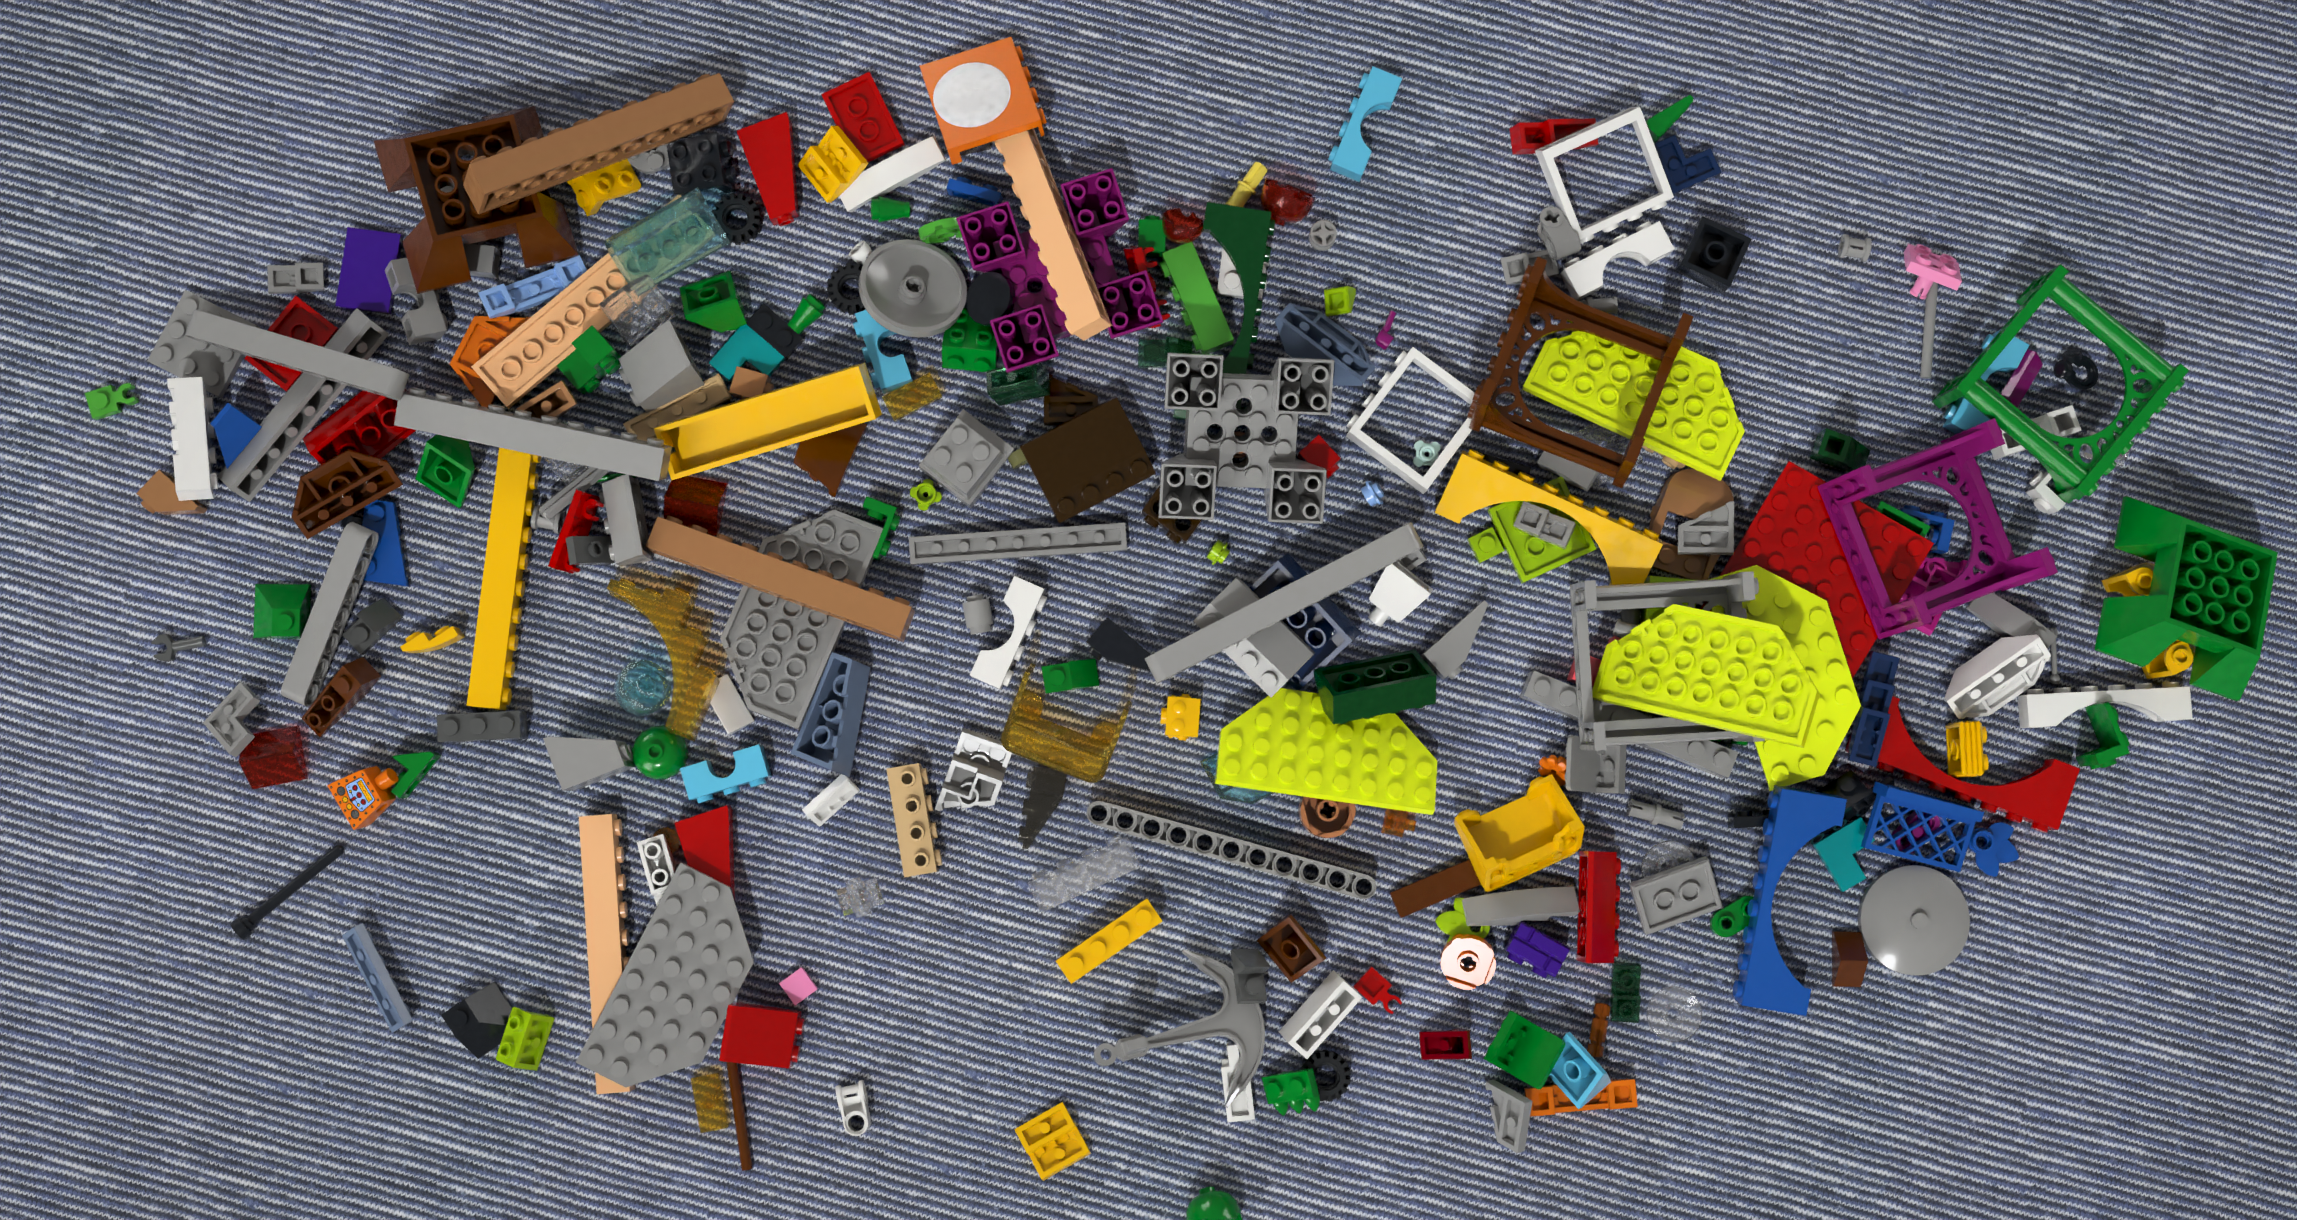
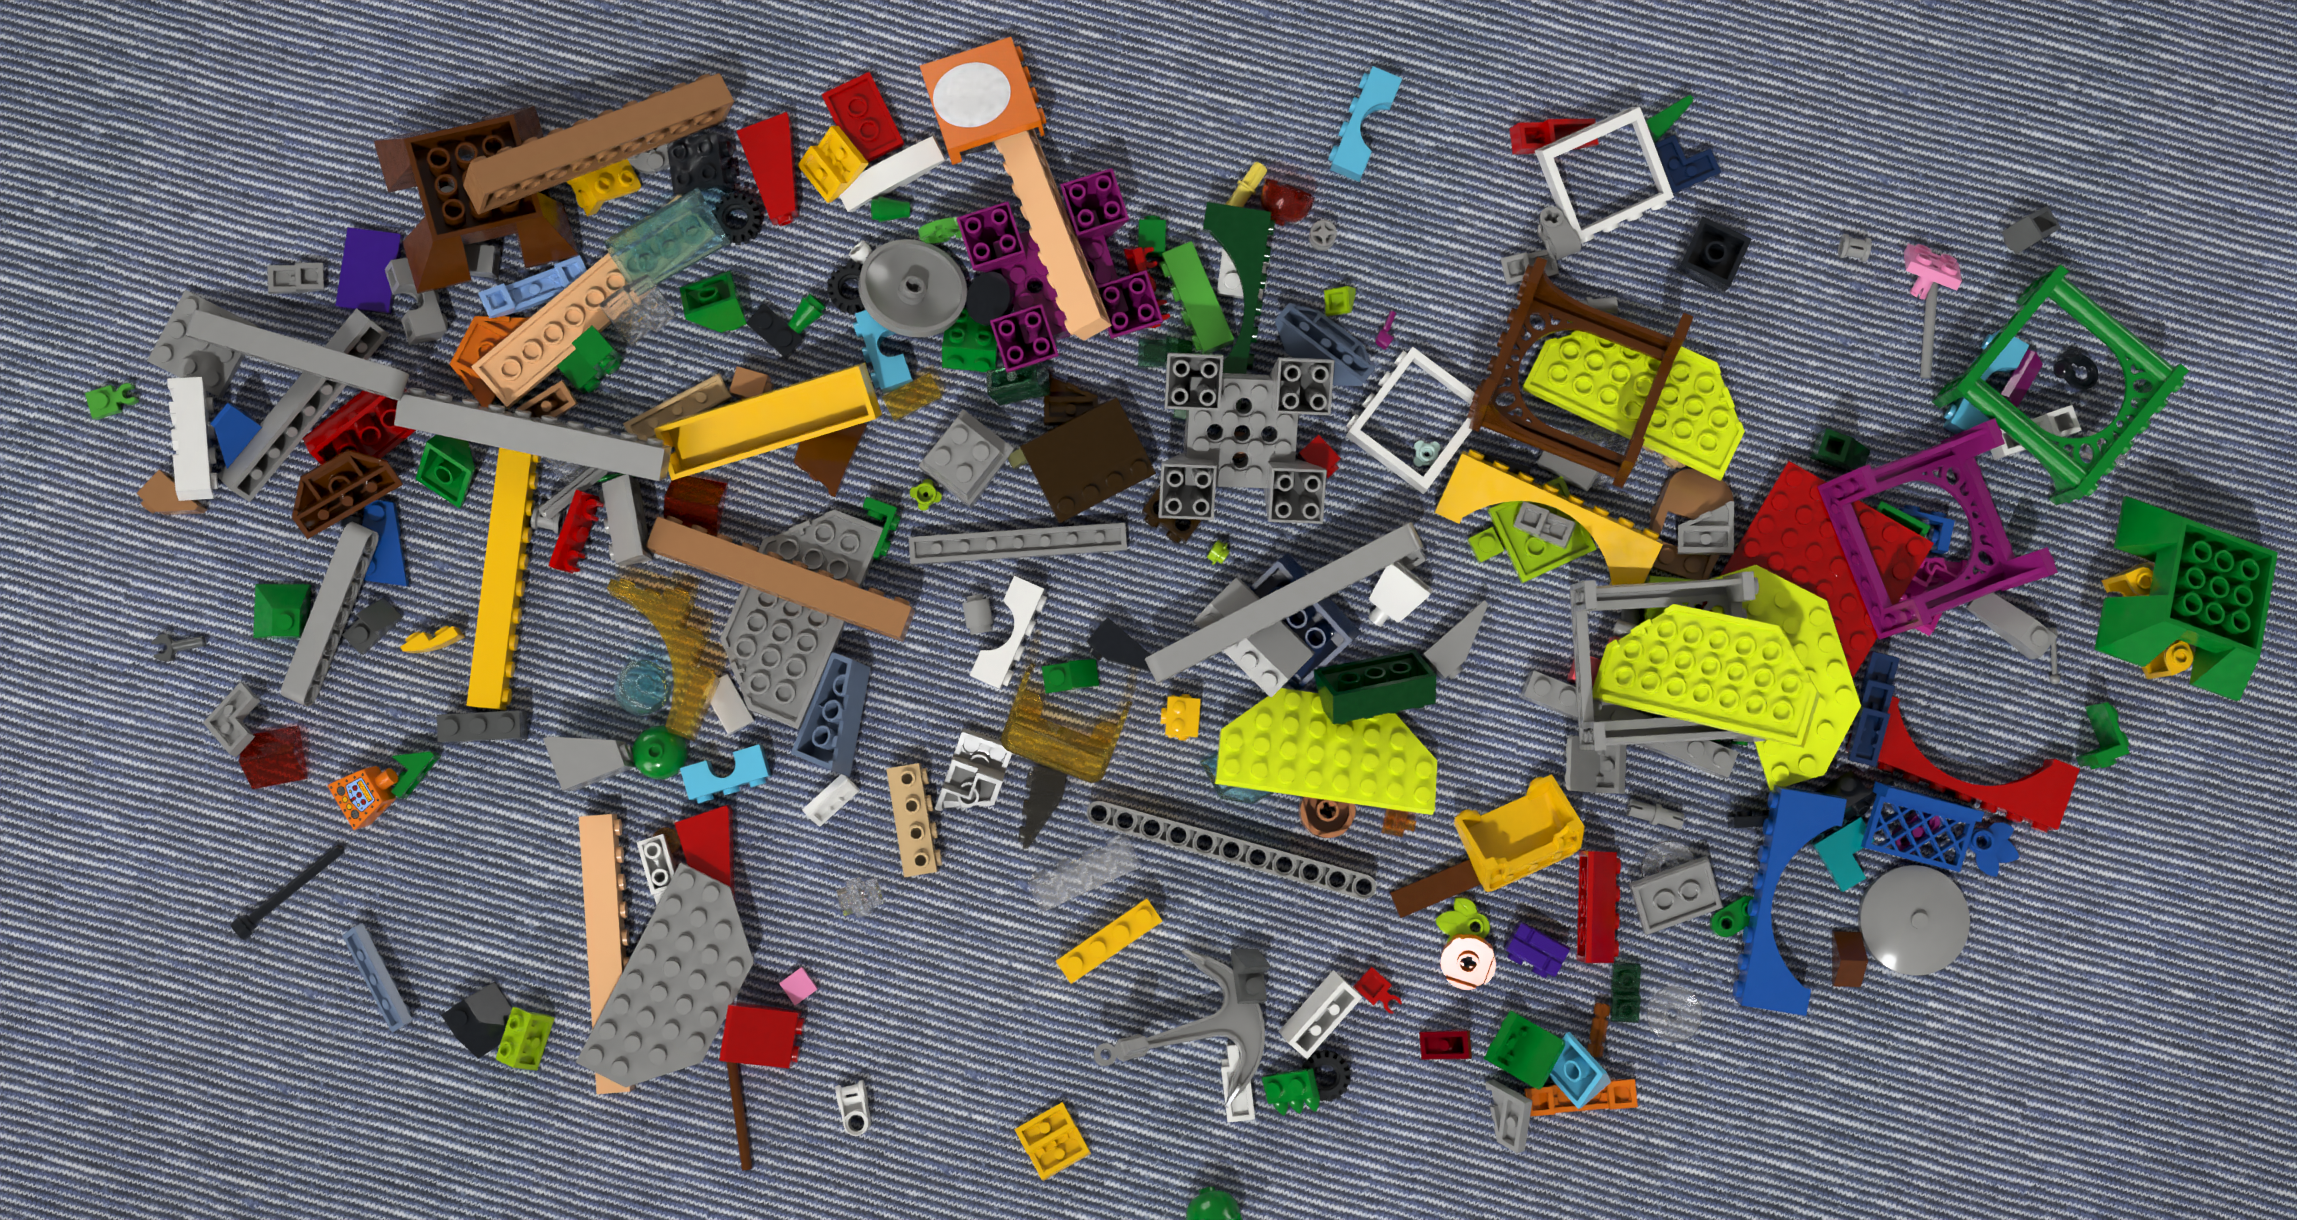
(301, 323): red plate -> none
(341, 695): reddish brown slope -> none
(589, 550): dark grey plate -> none
(659, 369): light grey slope -> none
(709, 1102): clear yellow plate -> none
(746, 347): teal tile -> none
(964, 189): blue plate -> none
(1180, 227): clear red hair -> none
(1291, 948): reddish brown slope -> none
(1373, 493): light blue plate -> none
(1519, 906): light grey slope -> none
(1553, 766): orange plant -> none
(1646, 246): white arch -> none
(1965, 749): yellow brick -> none
(1996, 676): white wedge -> none
(2030, 230): none -> dark grey slope
(2043, 496): white bracket -> none
(2158, 704): white arch -> none

